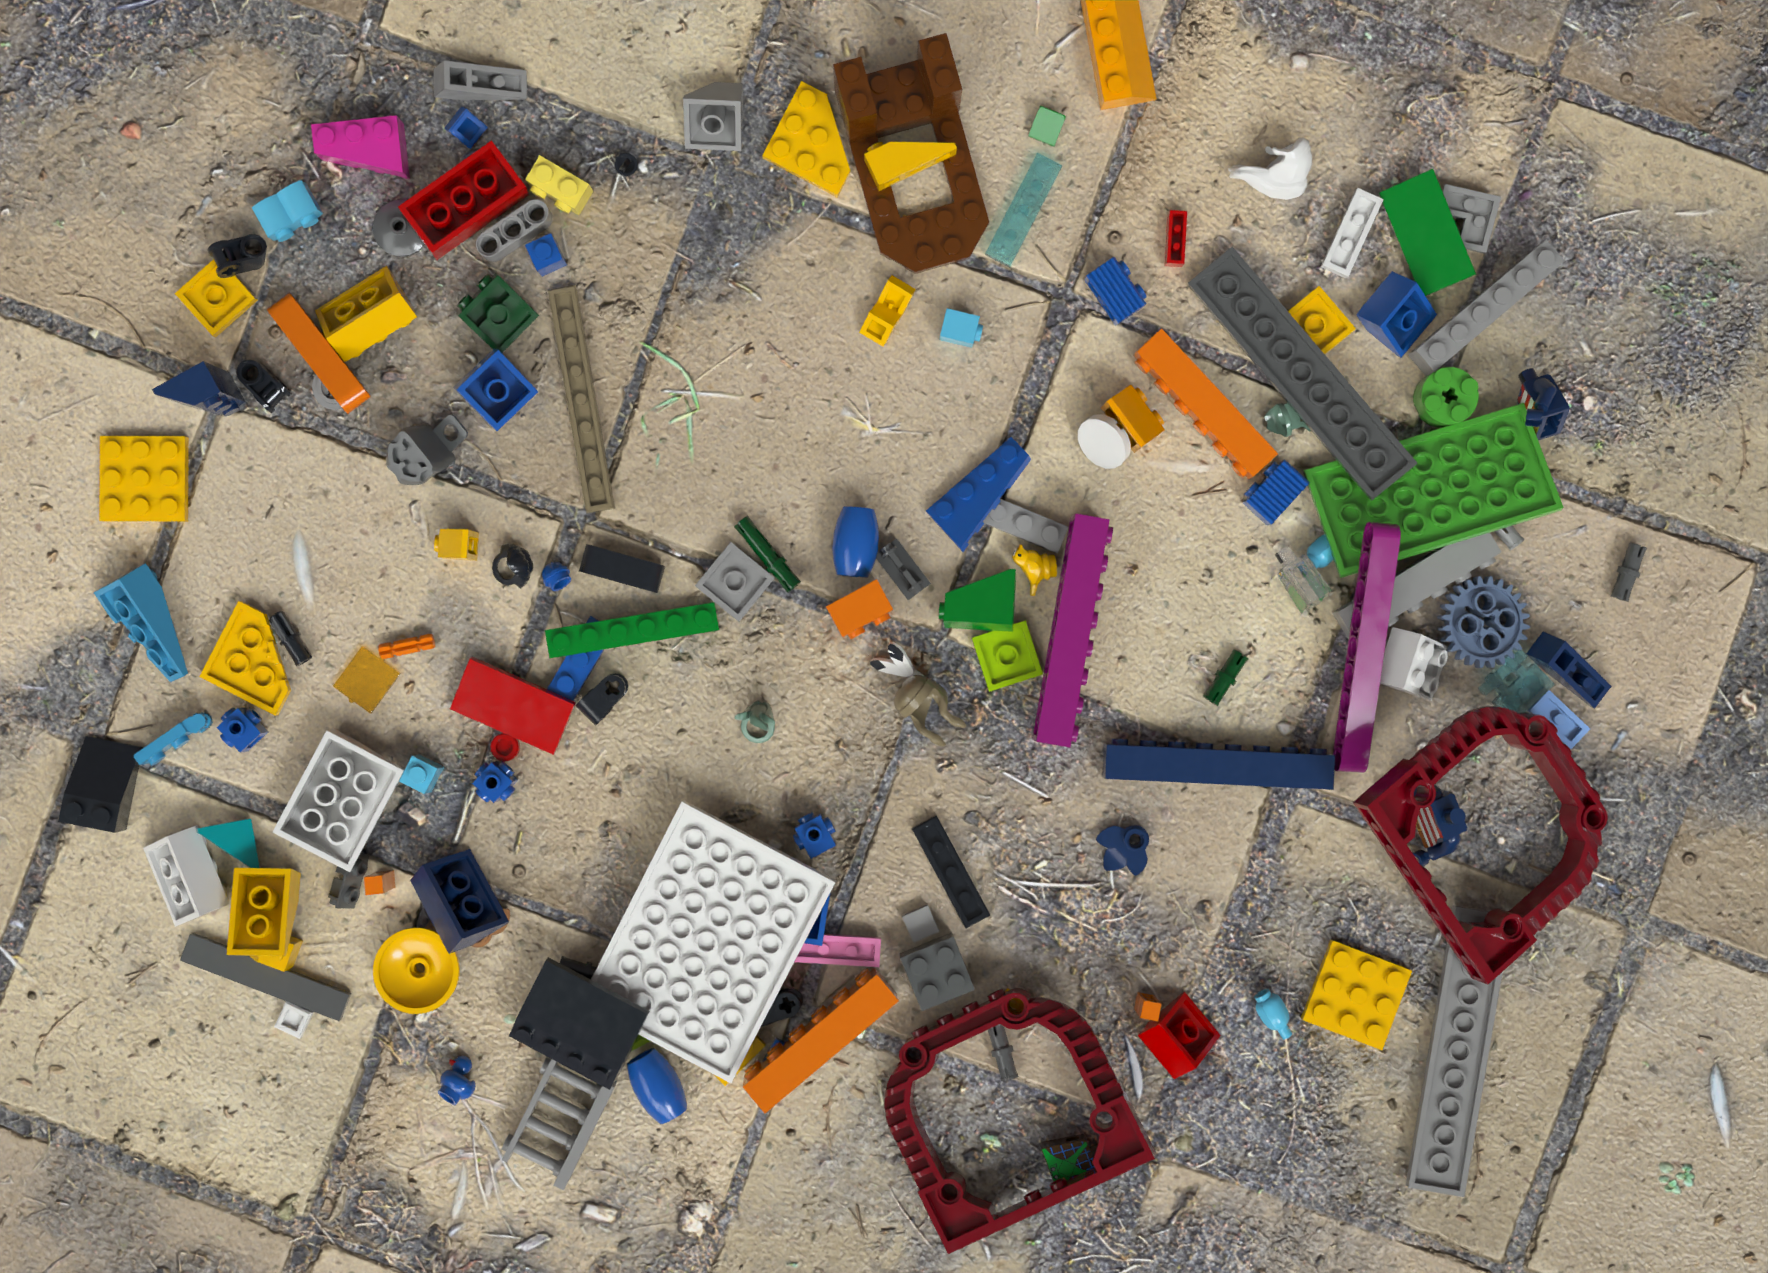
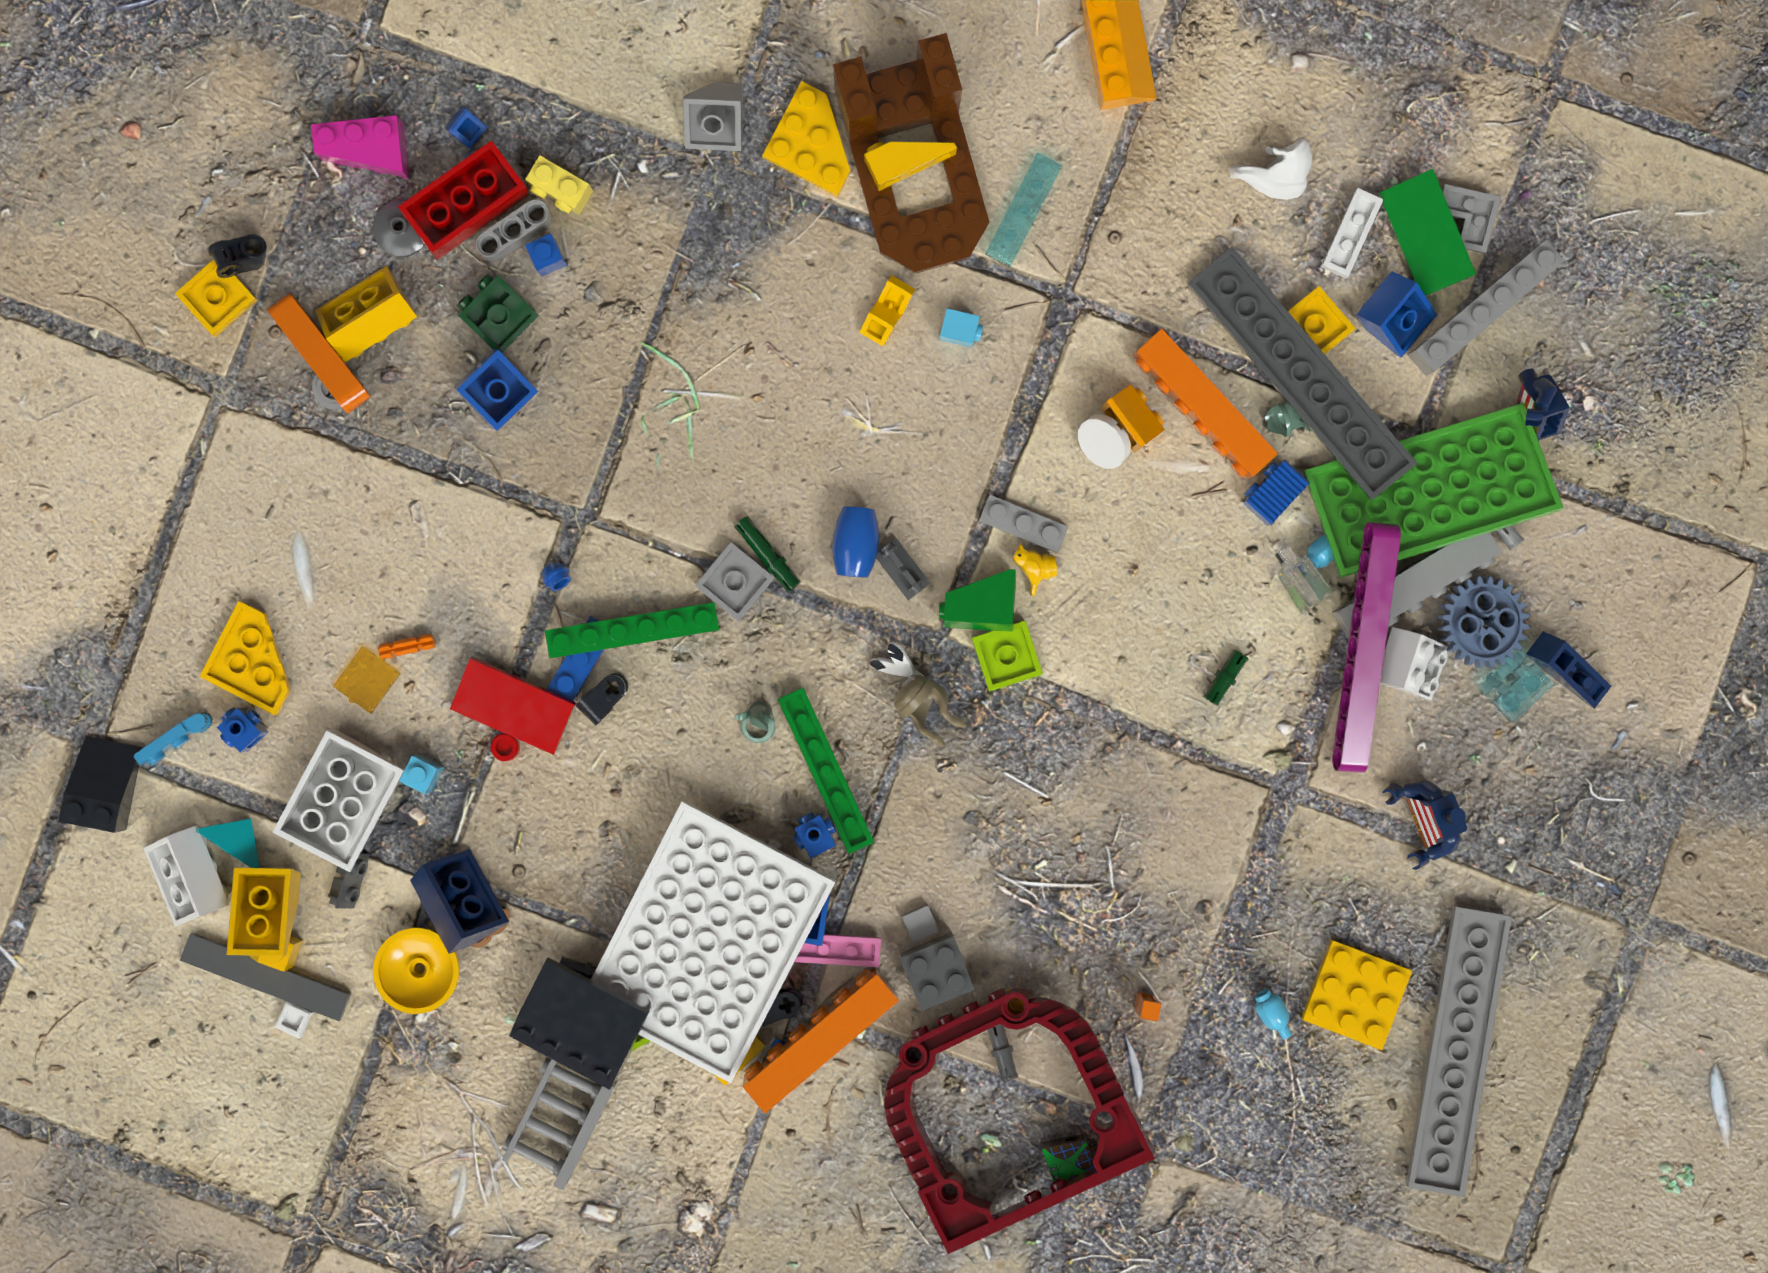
(142, 608): dark azure wedge -> none
(144, 478): yellow plate -> none
(204, 389): dark blue slope -> none
(266, 387): black piece -> none
(287, 211): medium azure brick -> none
(290, 638): black axle -> none
(379, 882): orange piece -> none
(423, 451): dark grey piece -> none
(453, 1083): blue animal -> none
(457, 544): yellow slope -> none
(478, 82): light grey slope -> none
(505, 780): blue brick -> none
(518, 561): black piece -> none
(581, 399): dark tan tile -> none
(622, 568): black beam -> none
(630, 169): black hinge -> none
(657, 1086): blue piece -> none
(825, 770): none -> green plate
(859, 609): orange brick -> none
(951, 871): black tile -> none
(971, 500): blue wing -> none
(1047, 126): slope -> none
(1071, 630): magenta brick -> none
(1115, 290): blue brick -> none
(1121, 851): dark blue plate -> none
(1175, 238): red piece -> none
(1180, 1036): red slope -> none
(1218, 766): dark blue brick -> none
(1393, 813): dark red arch -> none
(1460, 390): bright green brick -> none
(1569, 726): light blue plate -> none
(1628, 572): dark grey pin -> none

